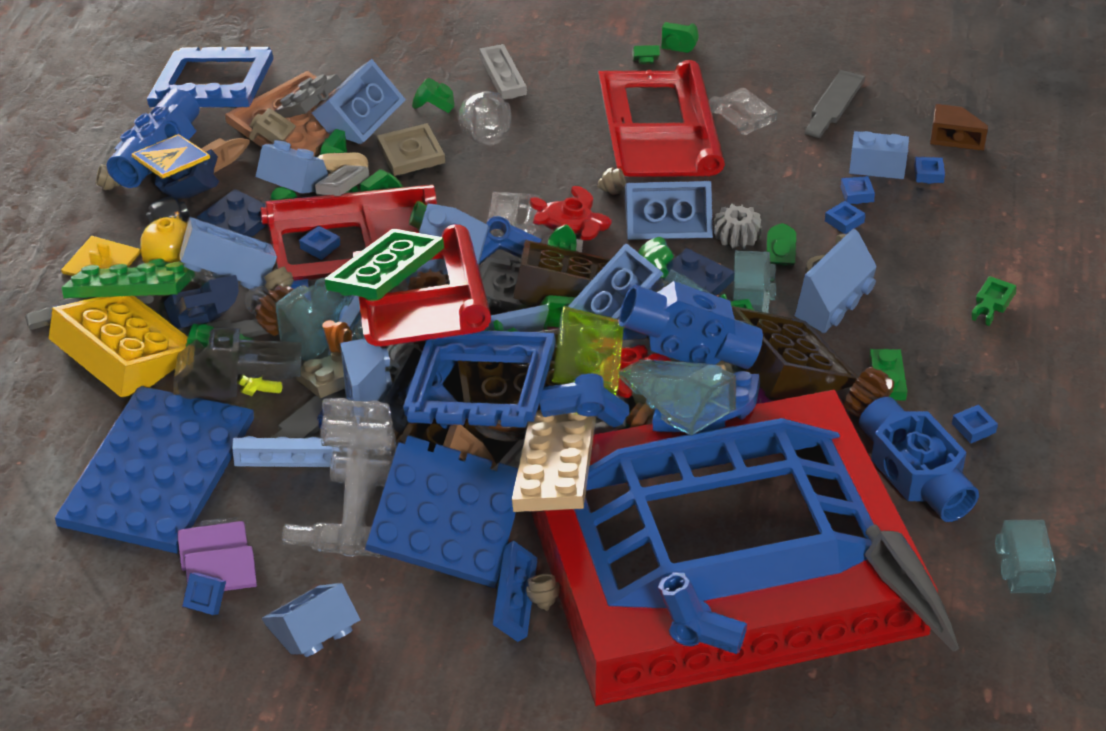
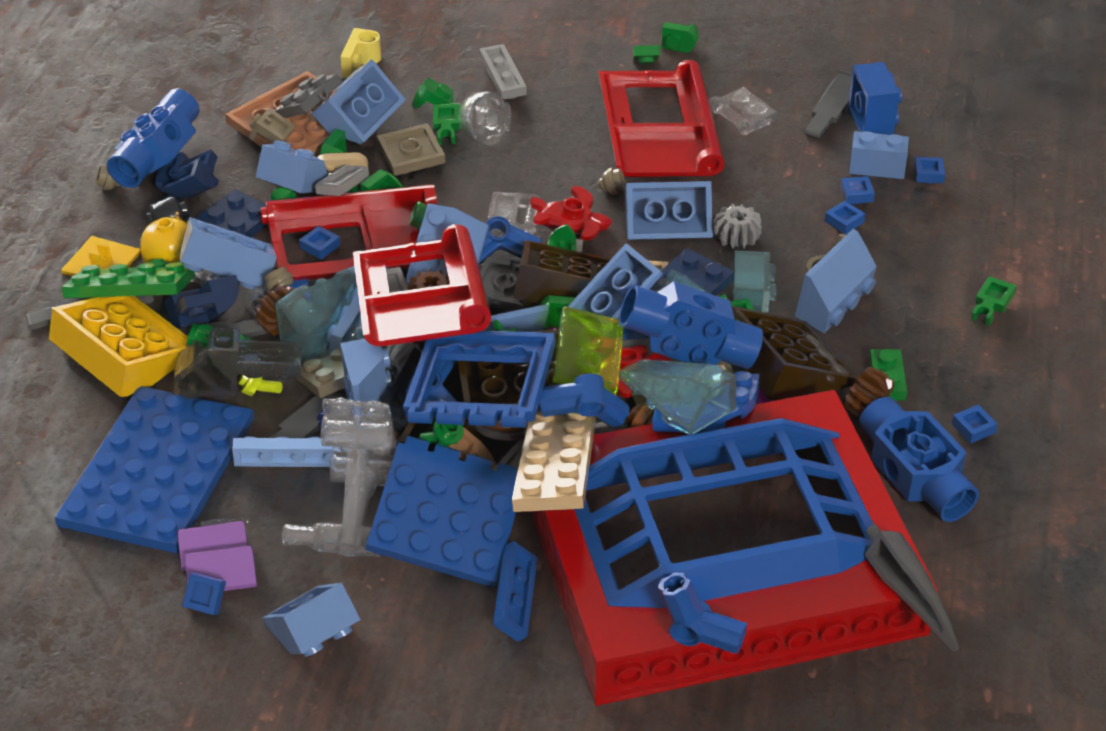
(170, 156): piece -> none
(215, 94): hinge -> none
(226, 150): medium nougat plate -> none
(336, 334): orange plate -> none
(360, 48): none -> light yellow plate
(384, 264): green plate -> none
(443, 434): none -> green plate
(446, 121): none -> green plate
(543, 590): dark tan plate -> none
(658, 254): green piece -> none
(781, 244): green plate -> none
(874, 98): none -> blue brick
(957, 128): reddish brown slope -> none
(1026, 556): clear light blue brick -> none

